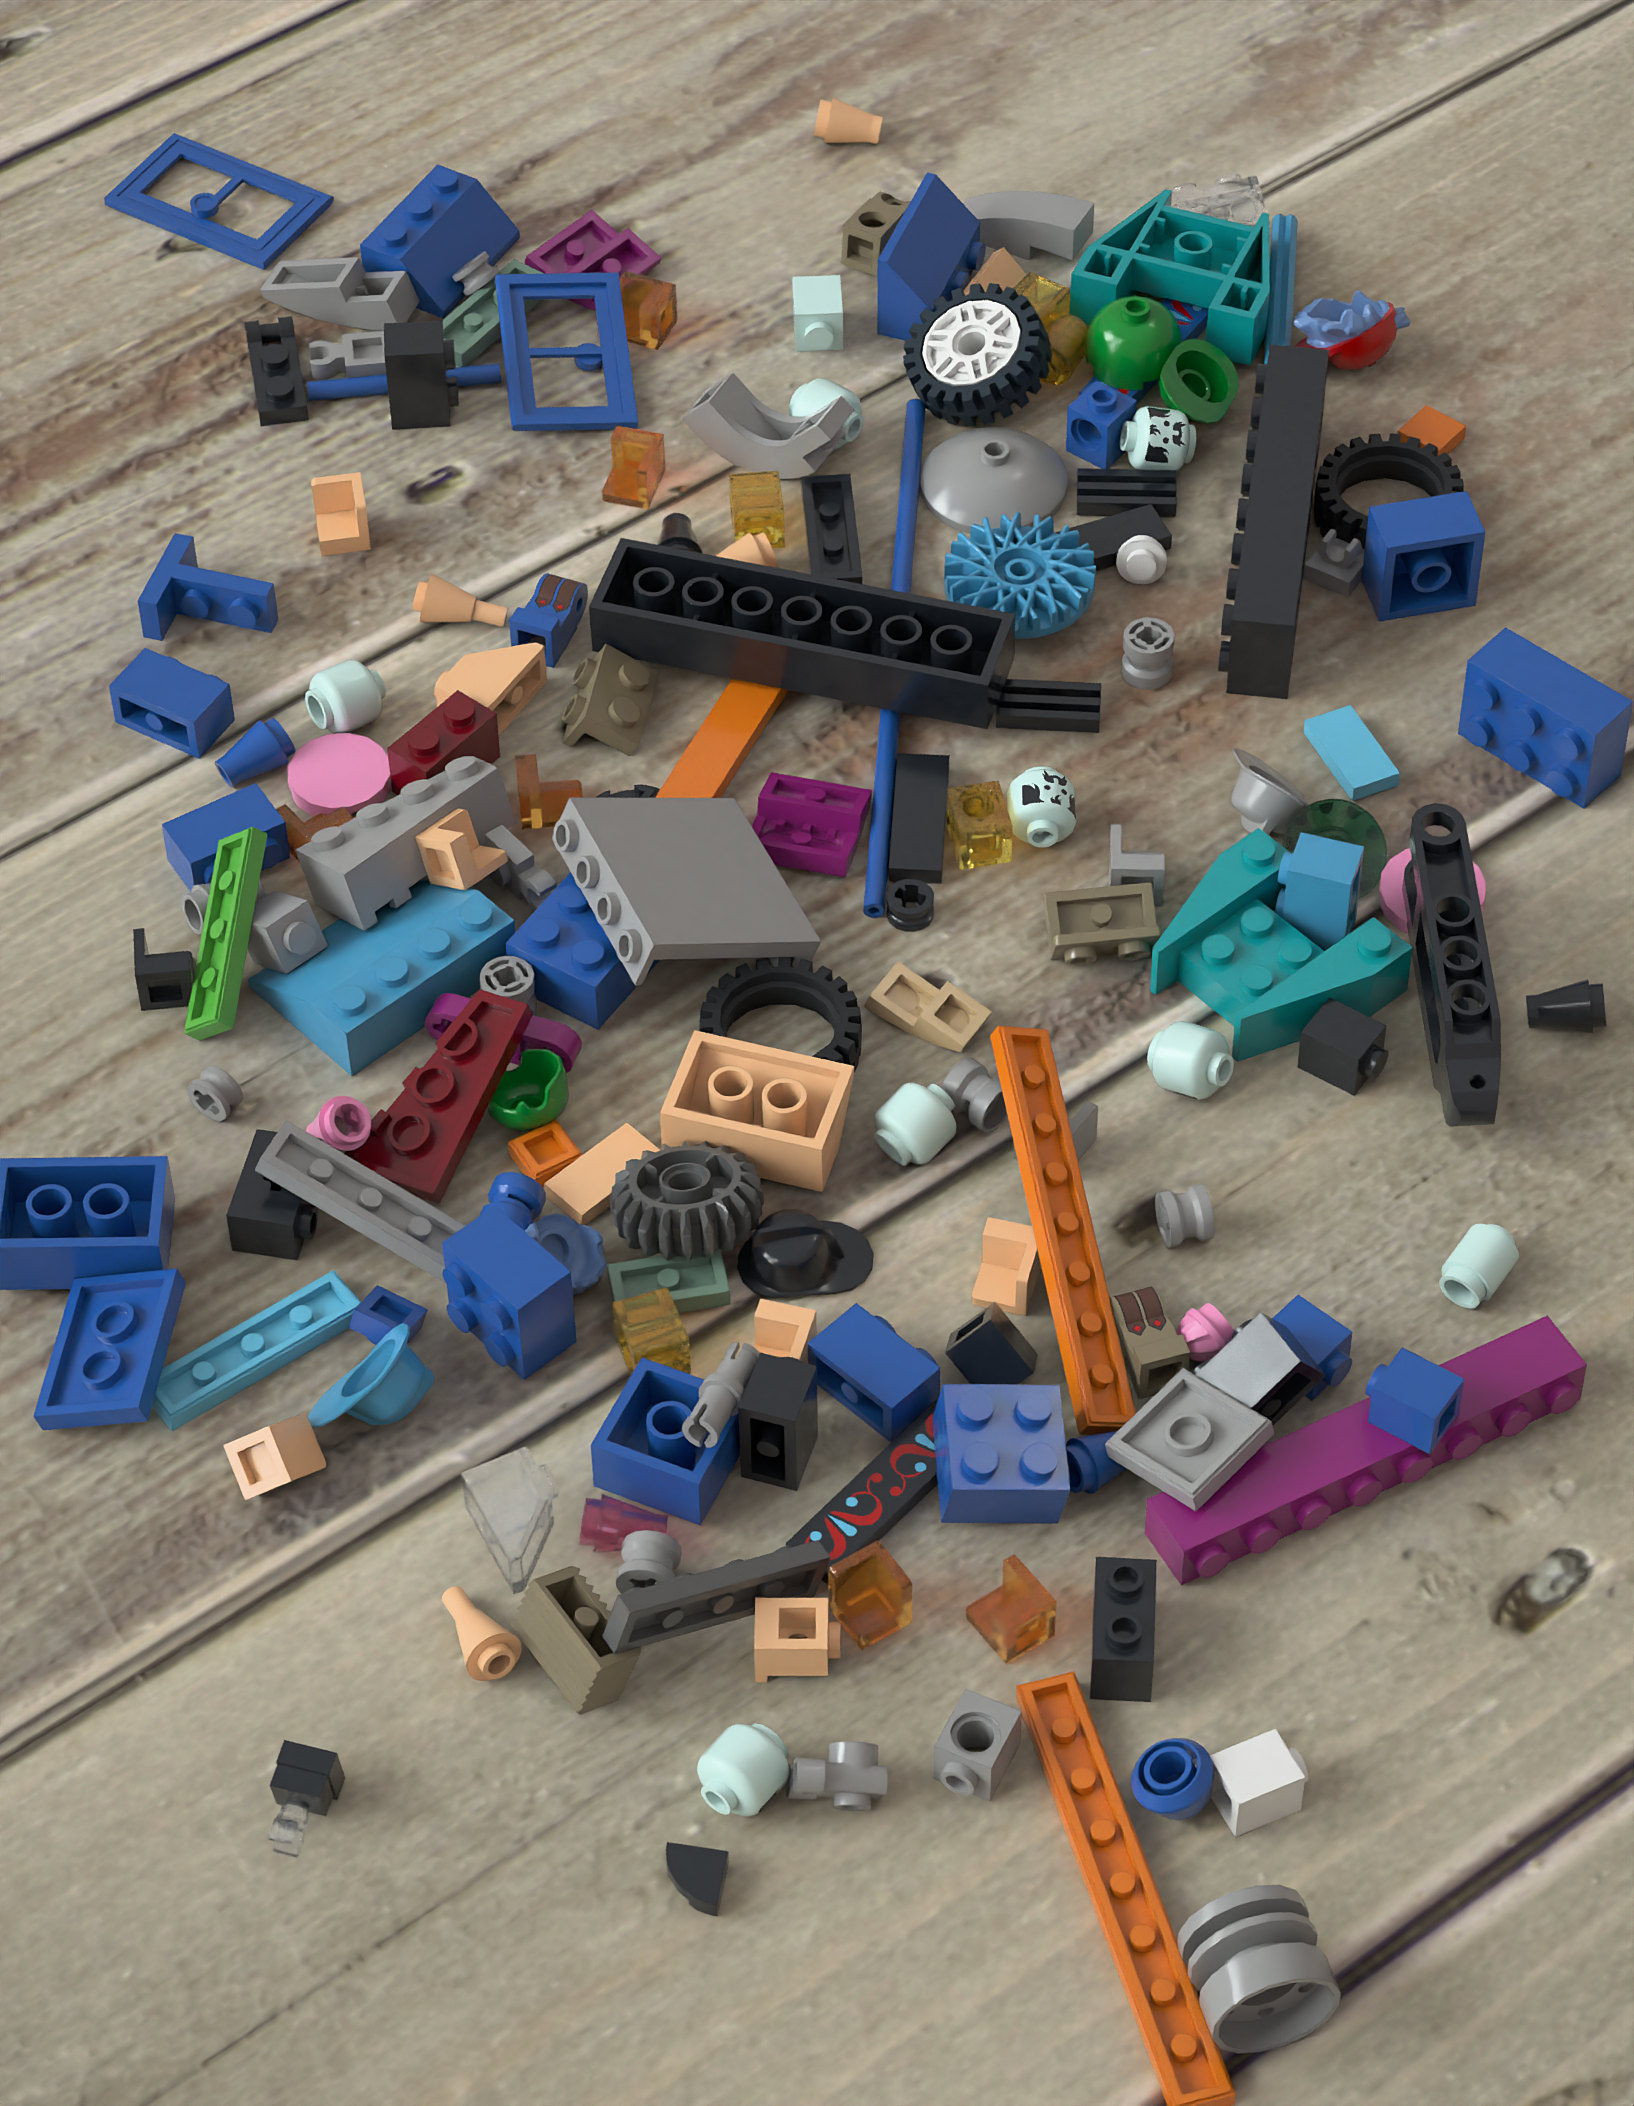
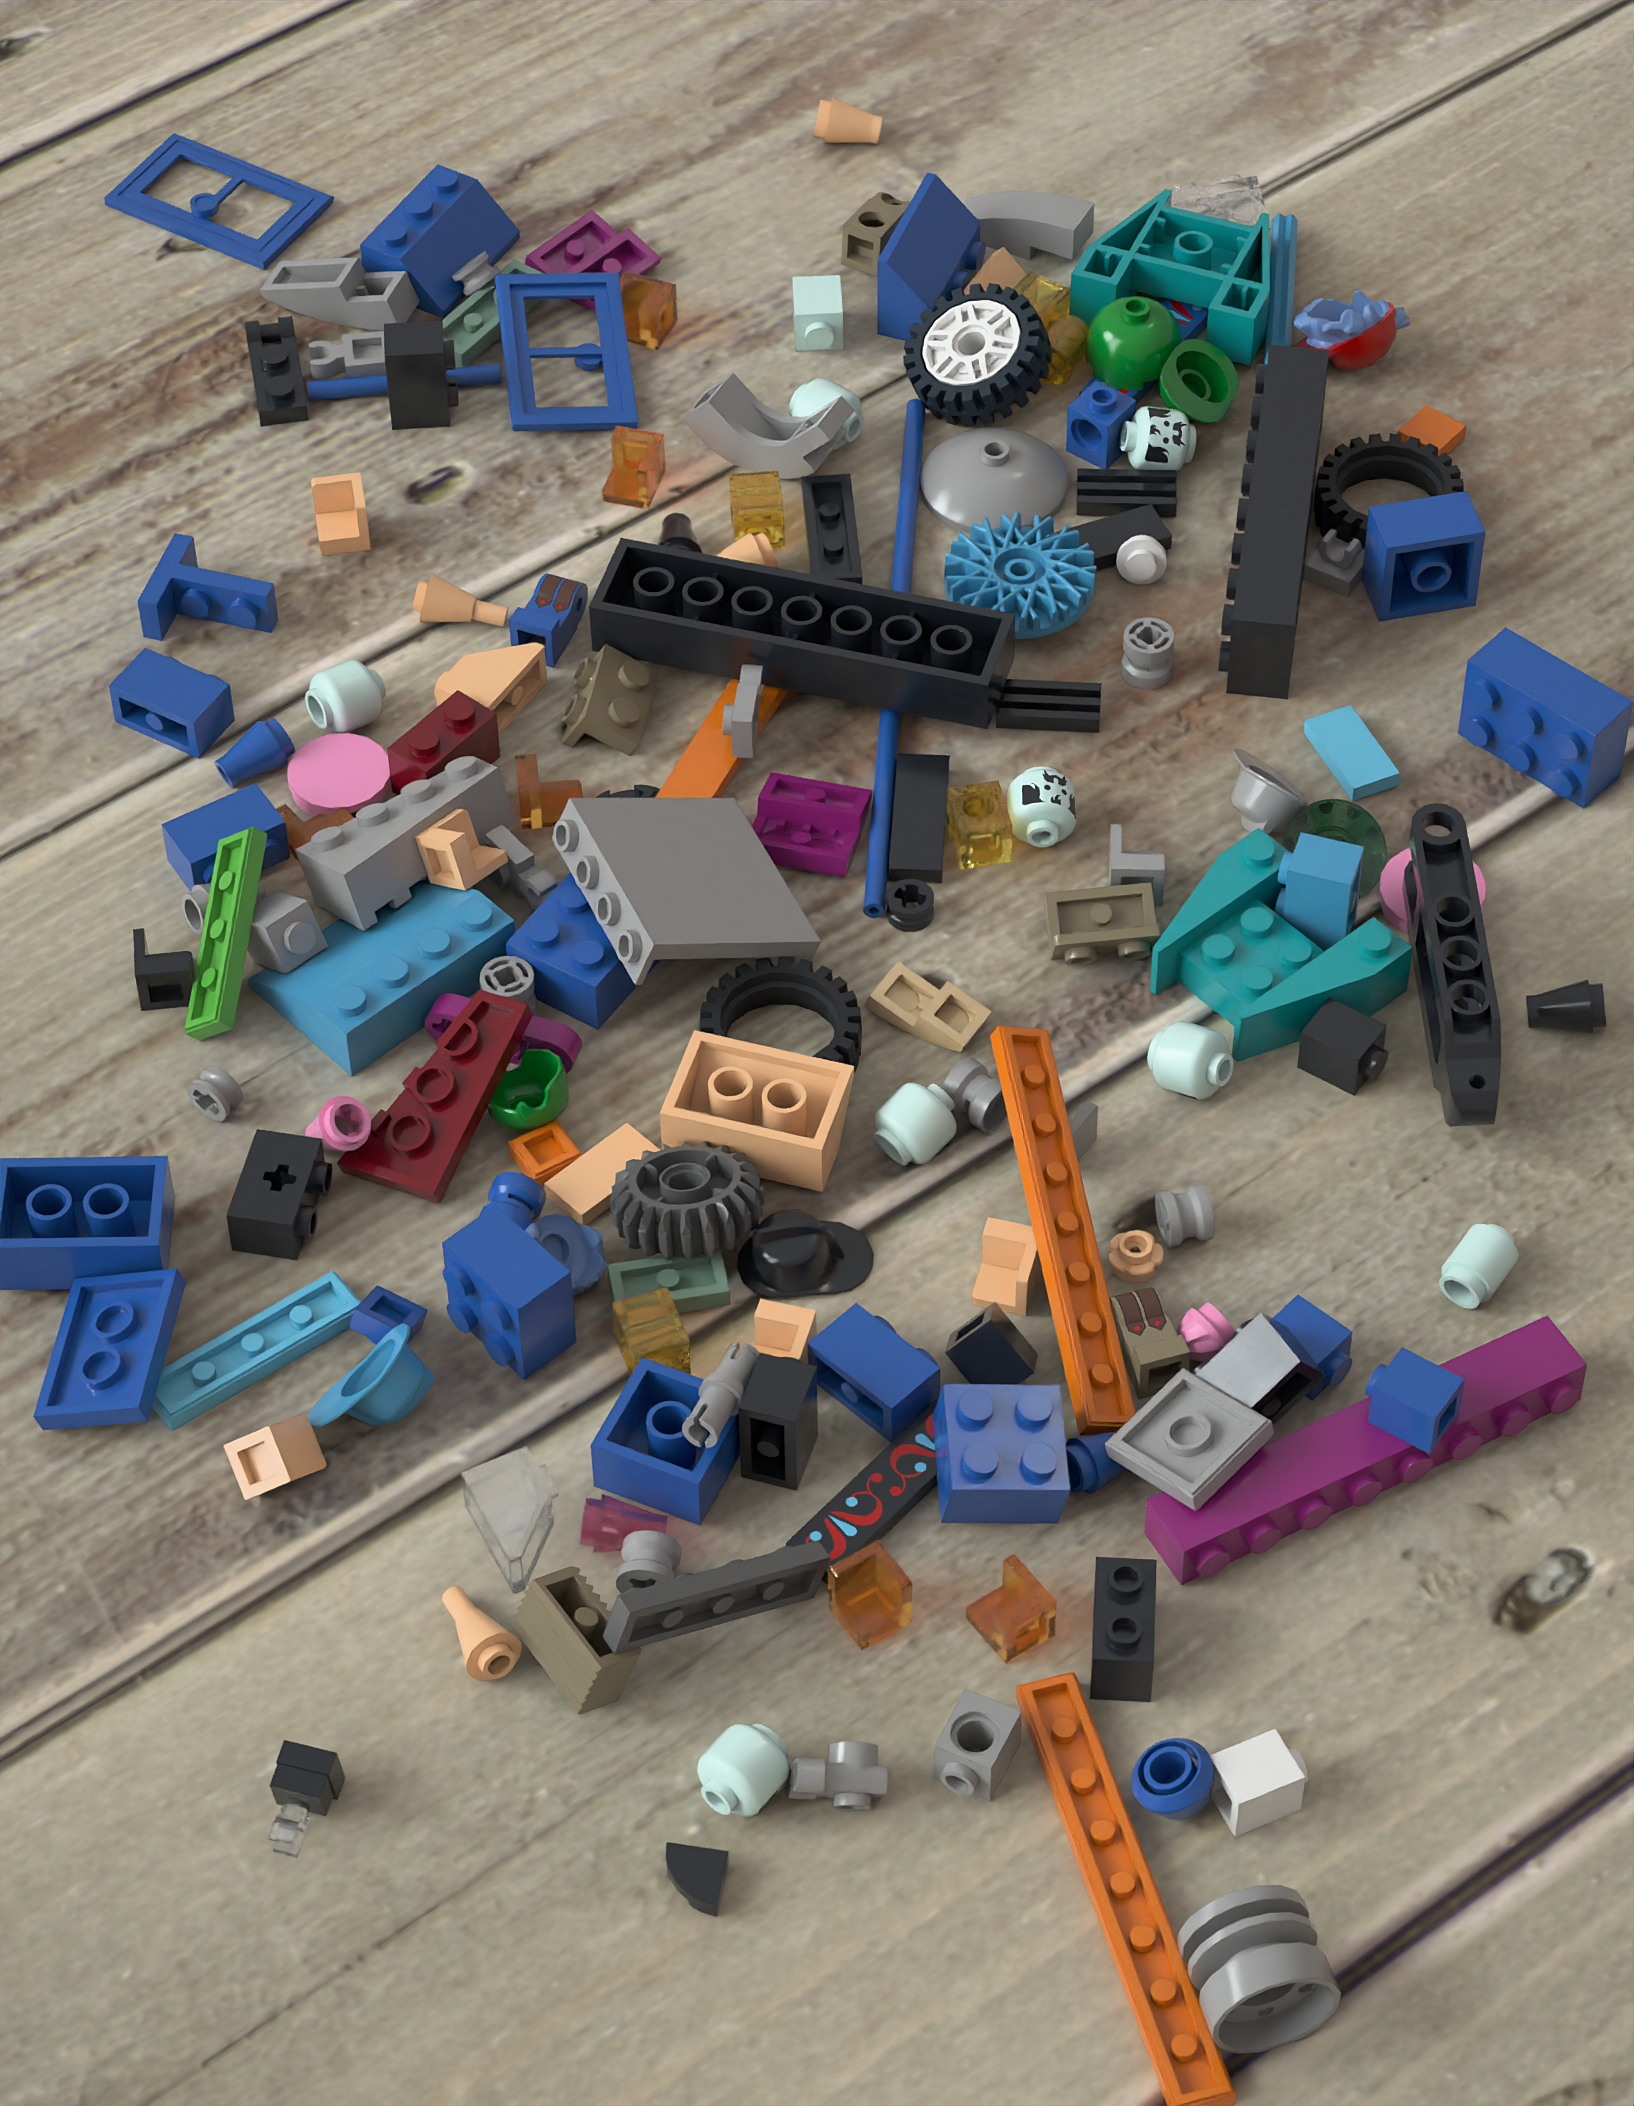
(358, 1197): light grey plate -> none
(742, 717): none -> light grey plate
(794, 1637): light nougat brick -> none
(1135, 1266): none -> light nougat plate

